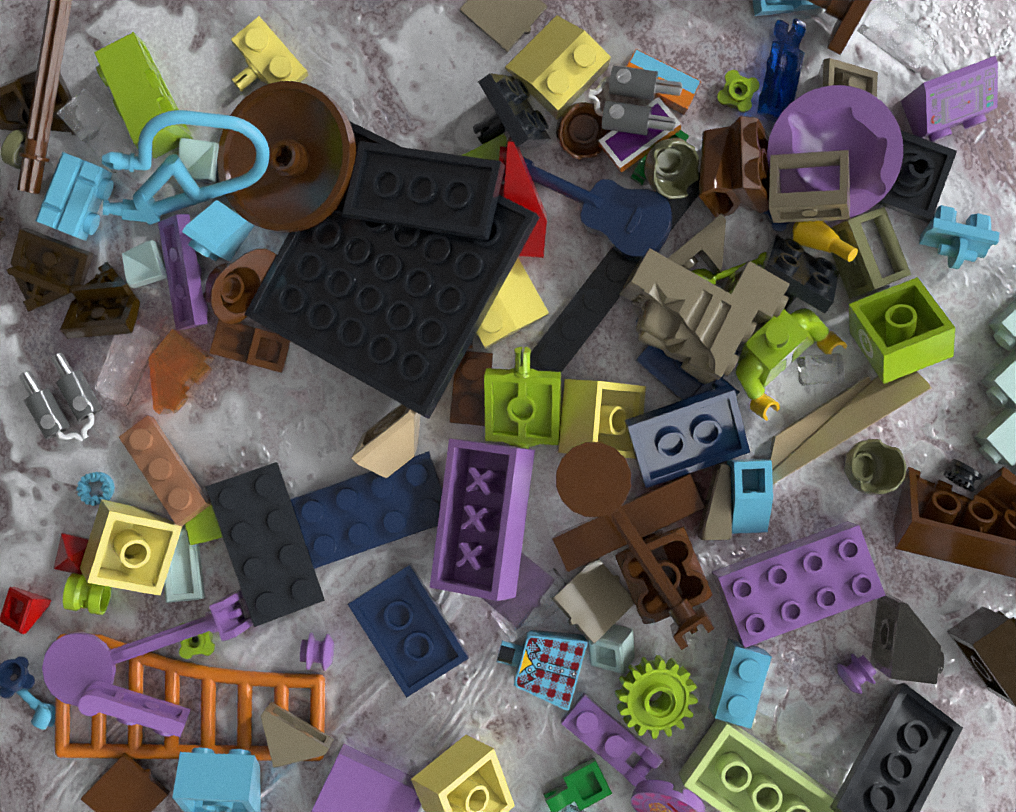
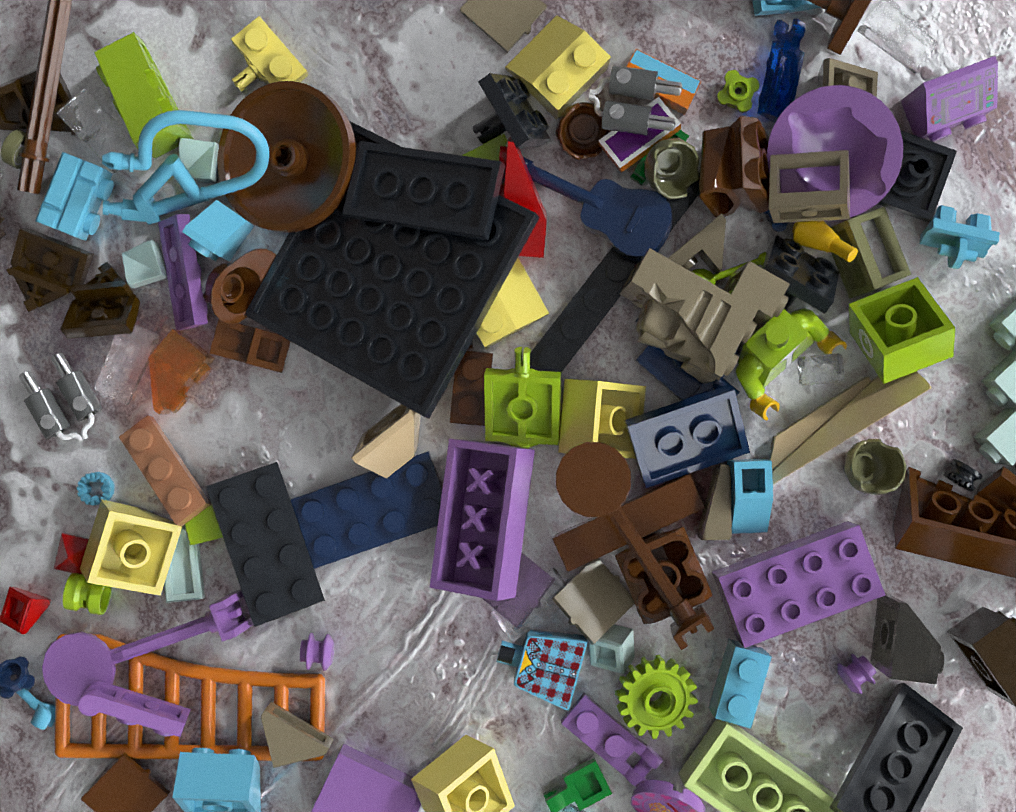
(203, 646): lime plate -> none
(408, 630): dark blue plate -> none

